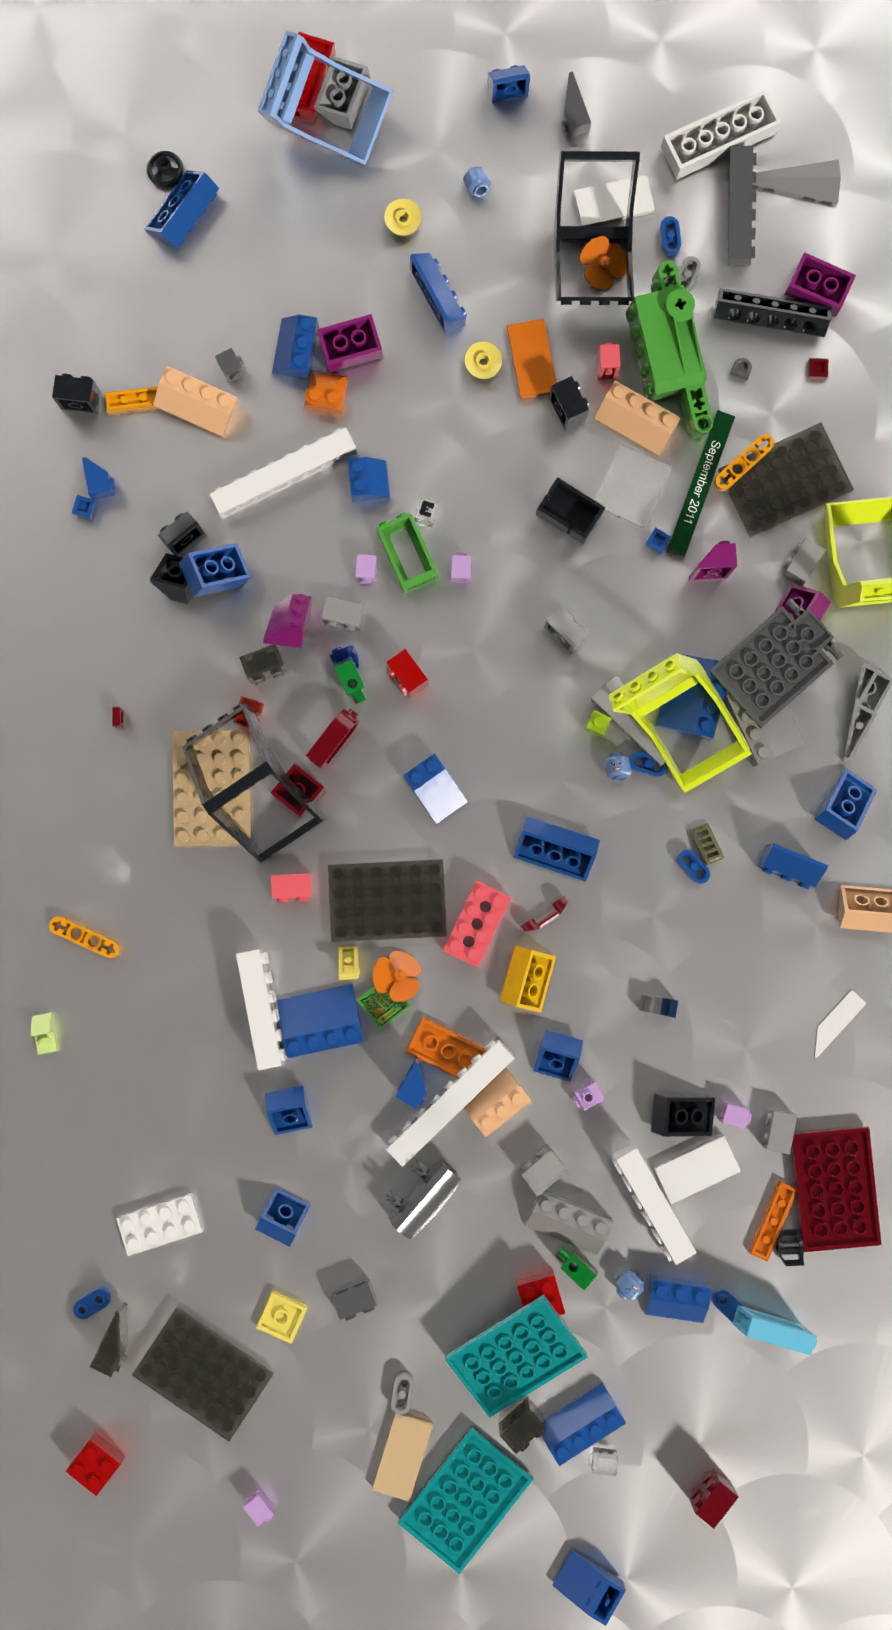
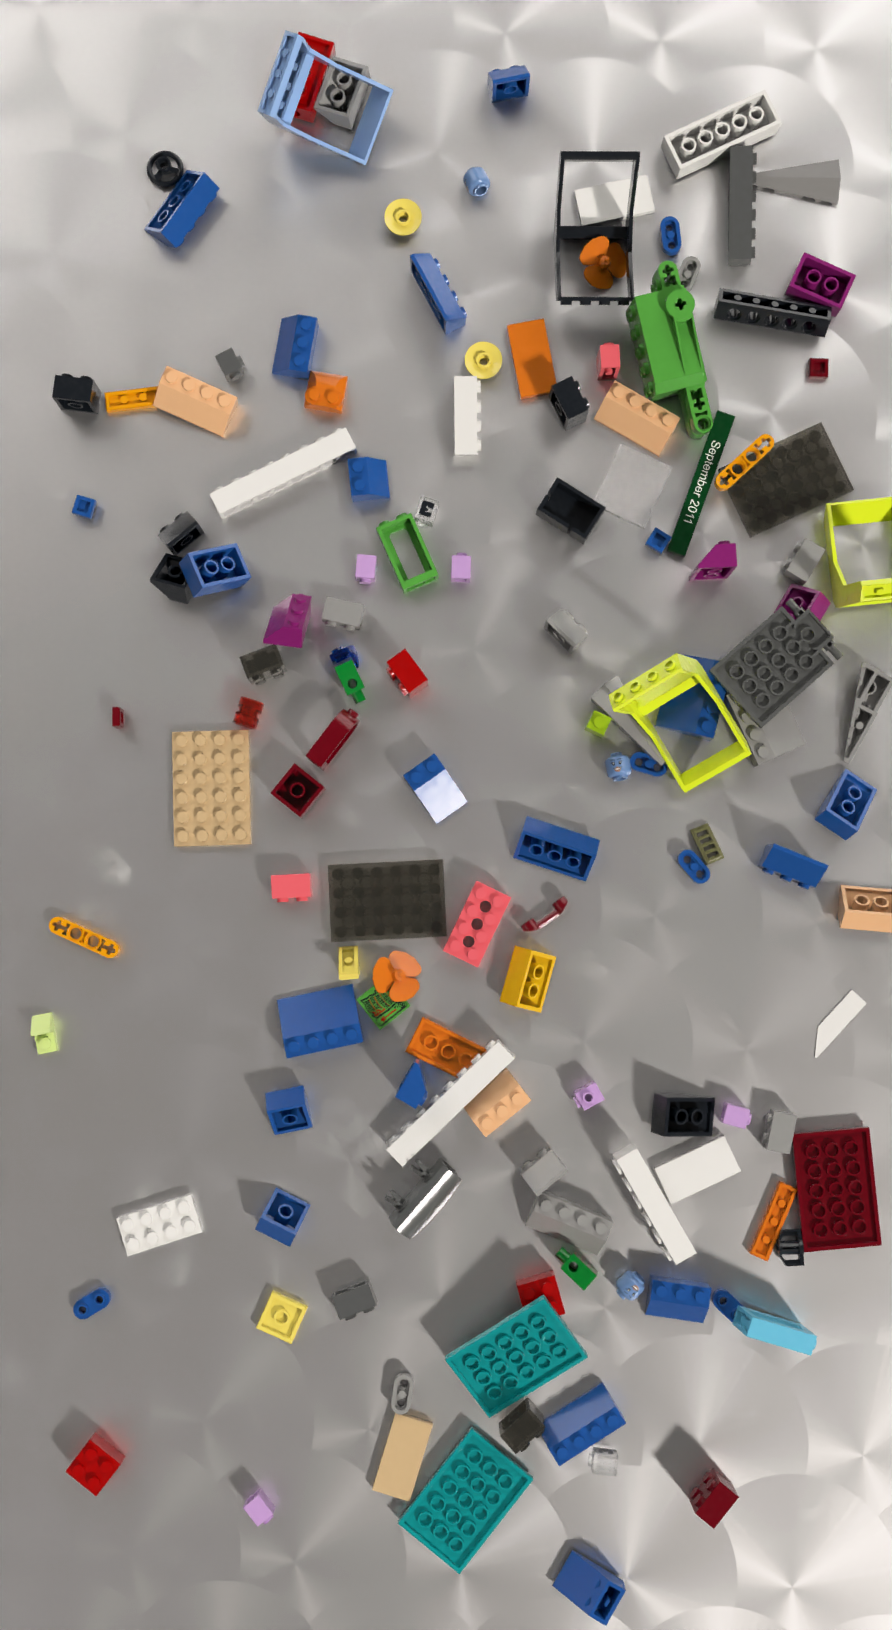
(98, 480): blue slope -> none
(112, 1350): clear smoke slope -> none
(203, 1374): clear smoke plate -> none
(214, 804): black window -> none
(260, 1008): white brick -> none
(350, 343): magenta brick -> none
(465, 415): none -> white wedge
(558, 1055): blue slope -> none
(575, 117): dark grey slope -> none
(659, 1005): leg -> none
(741, 369): flat silver tile -> none

